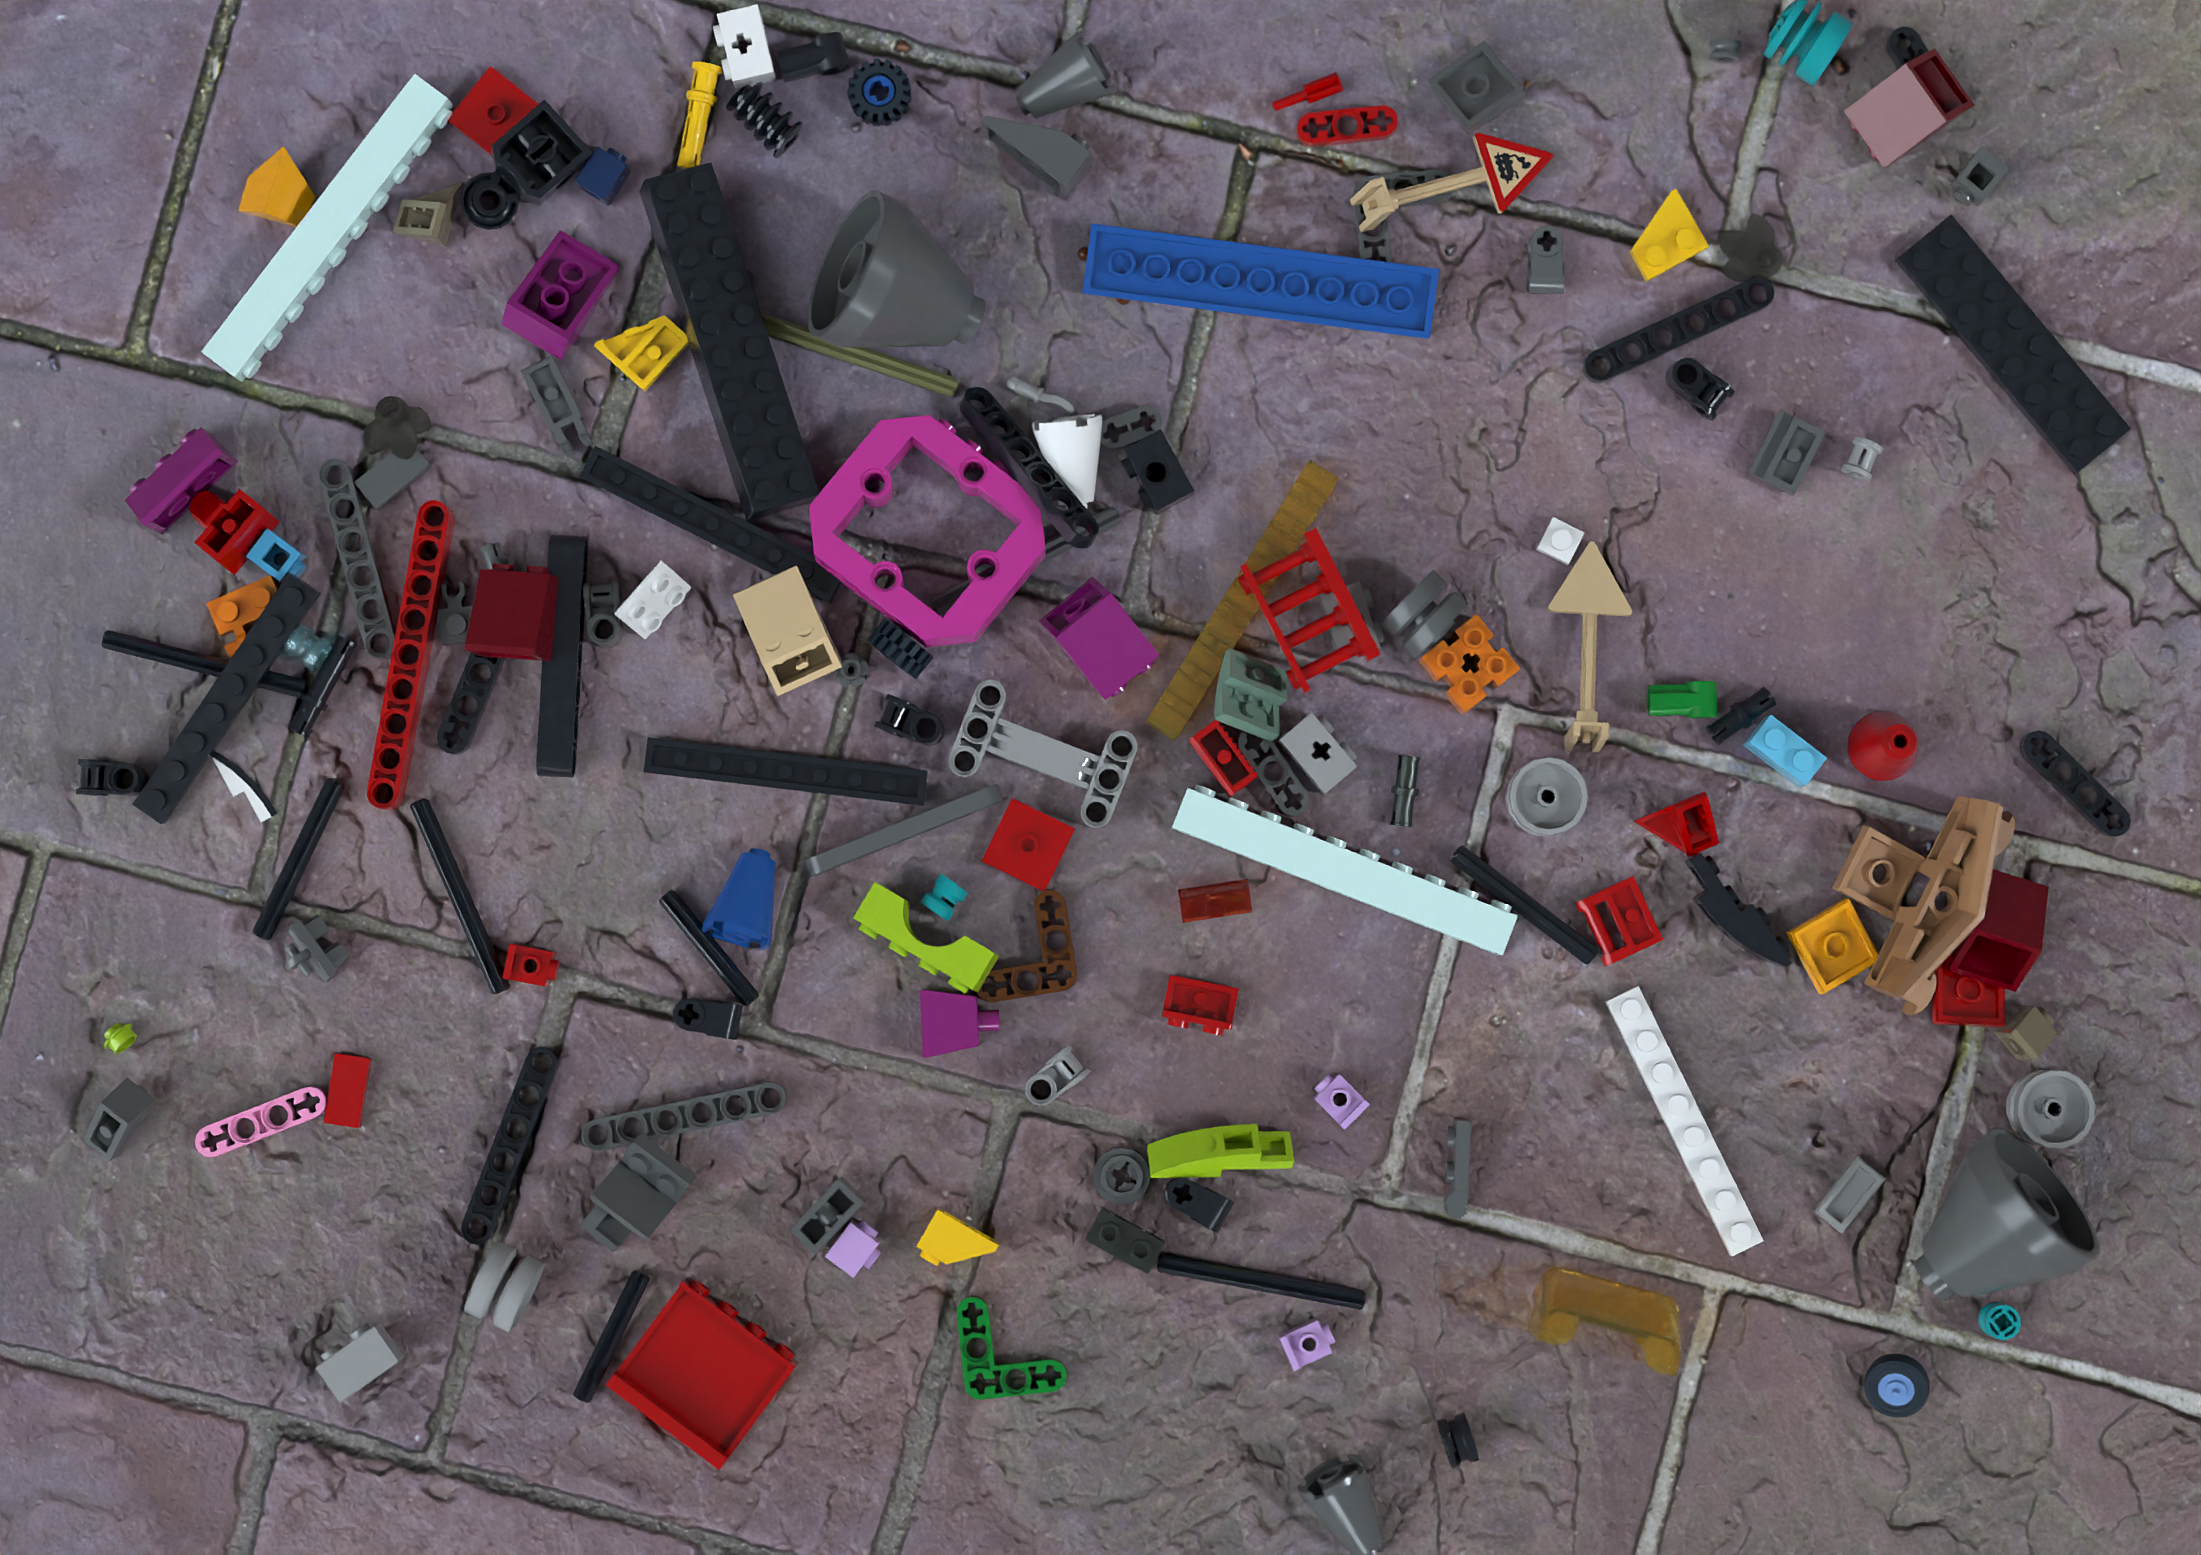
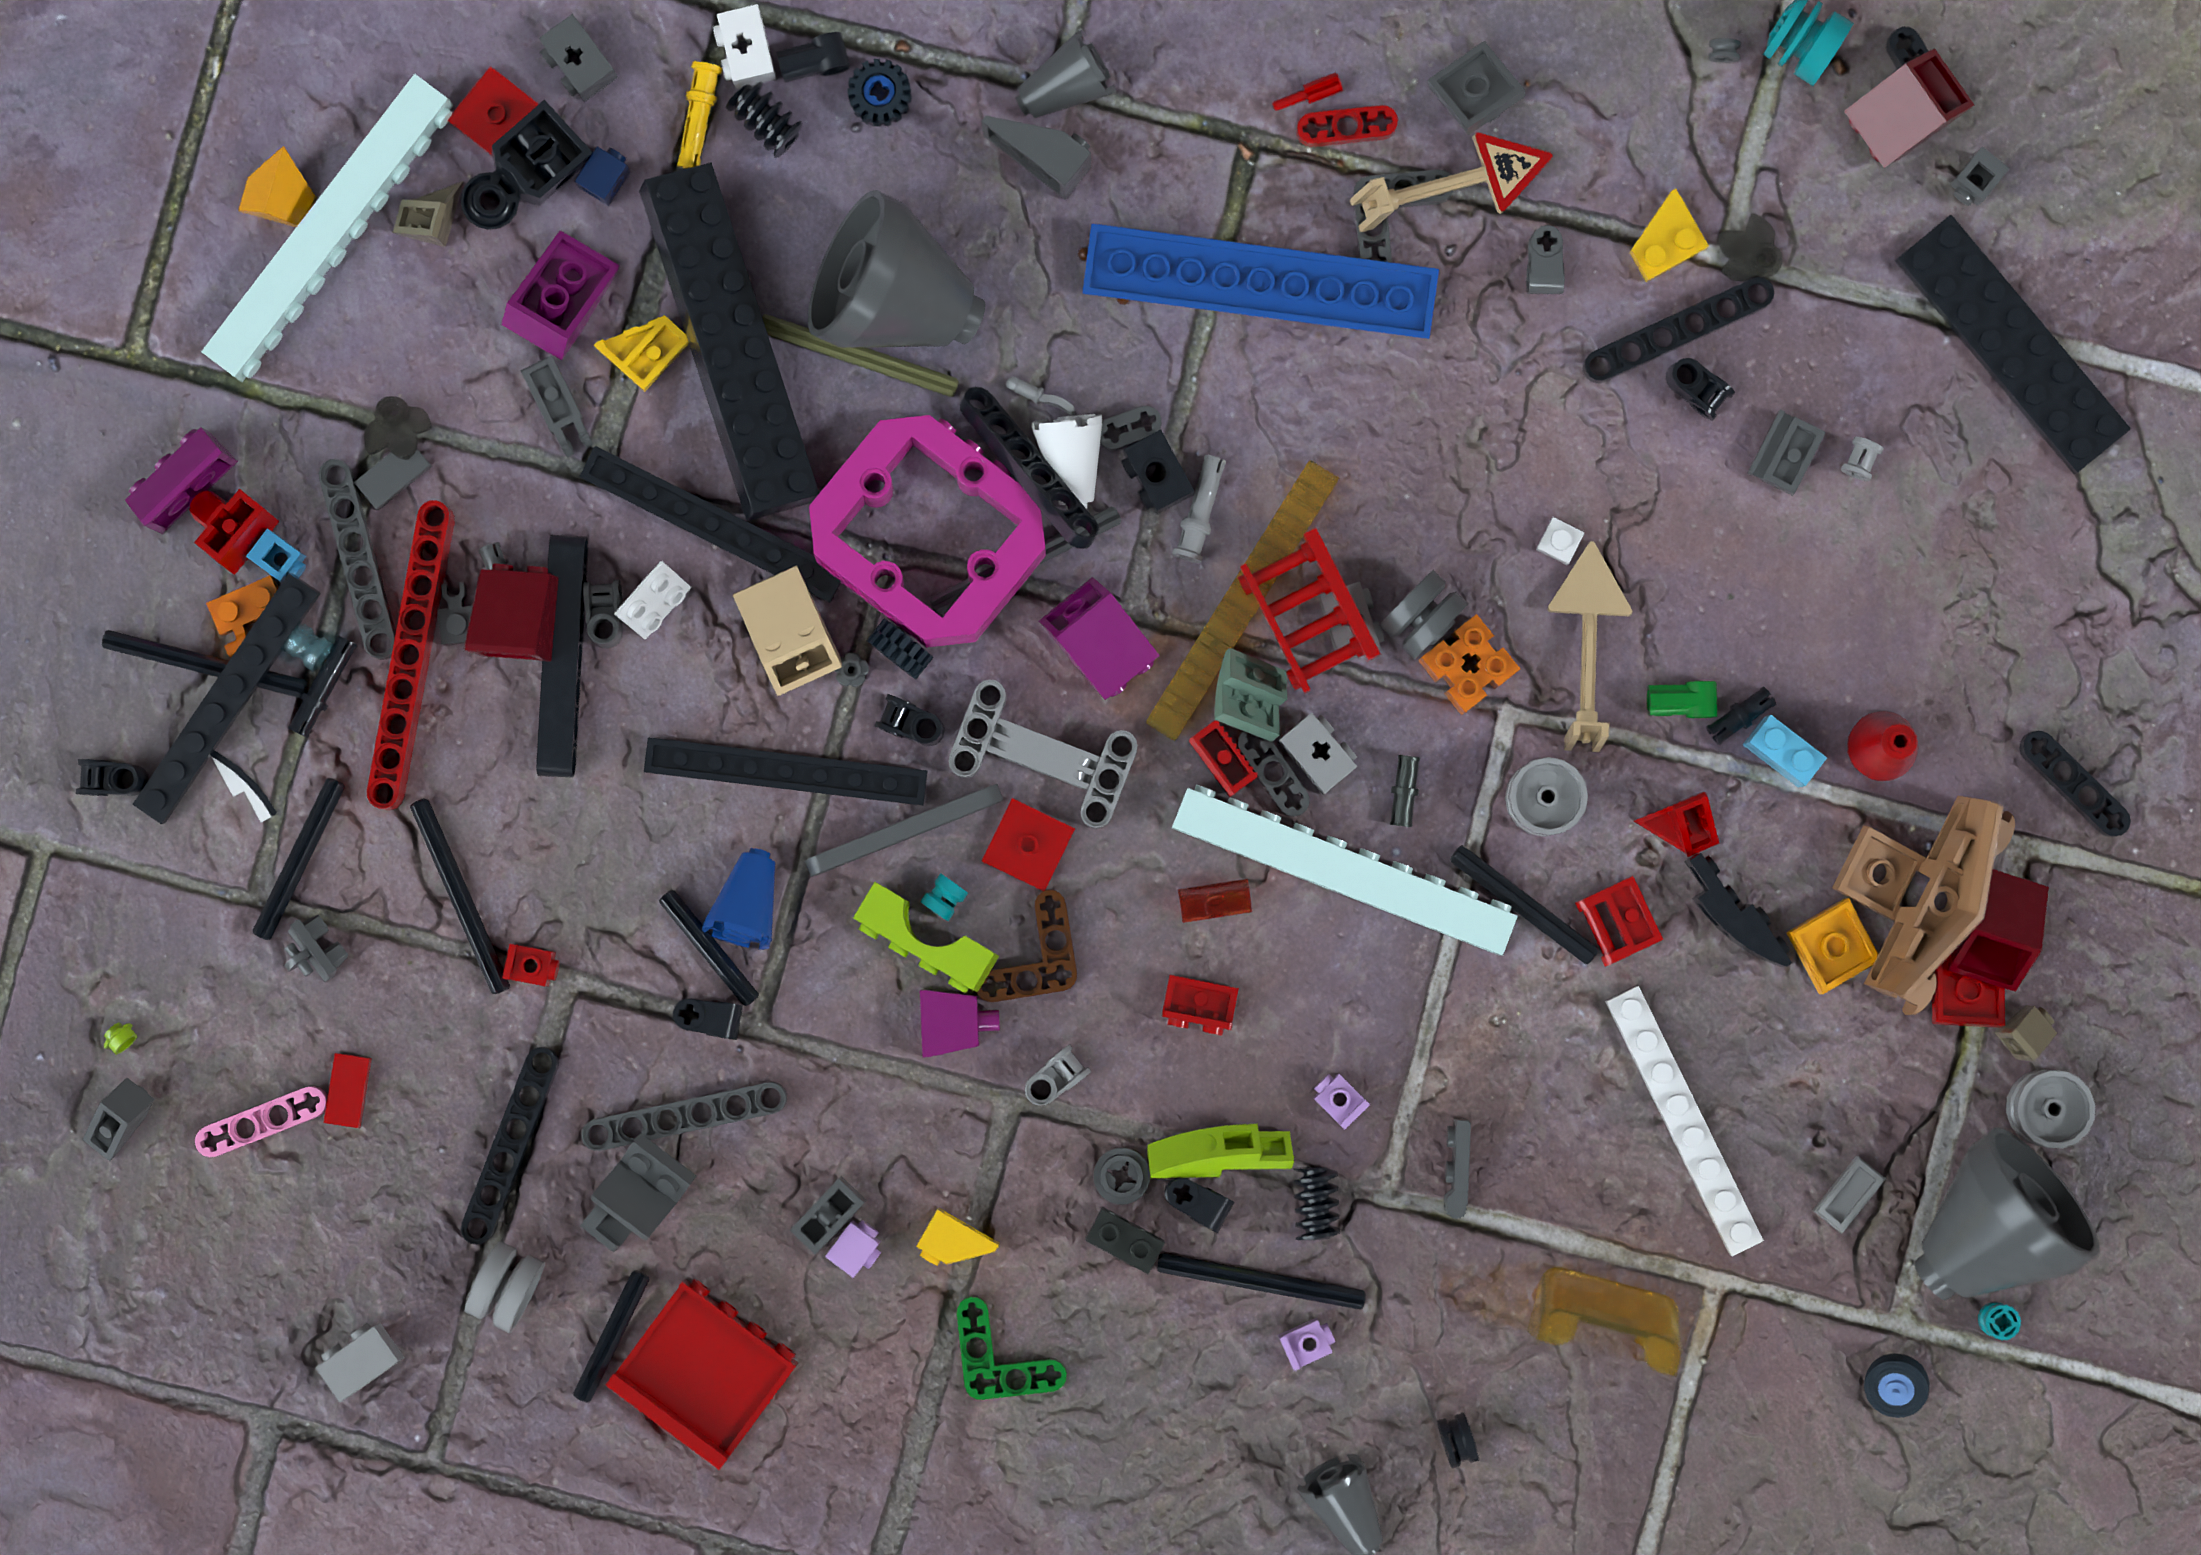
(479, 692): black beam -> none
(571, 39): none -> dark grey brick
(1196, 525): none -> light grey pin
(1317, 1203): none -> black piece

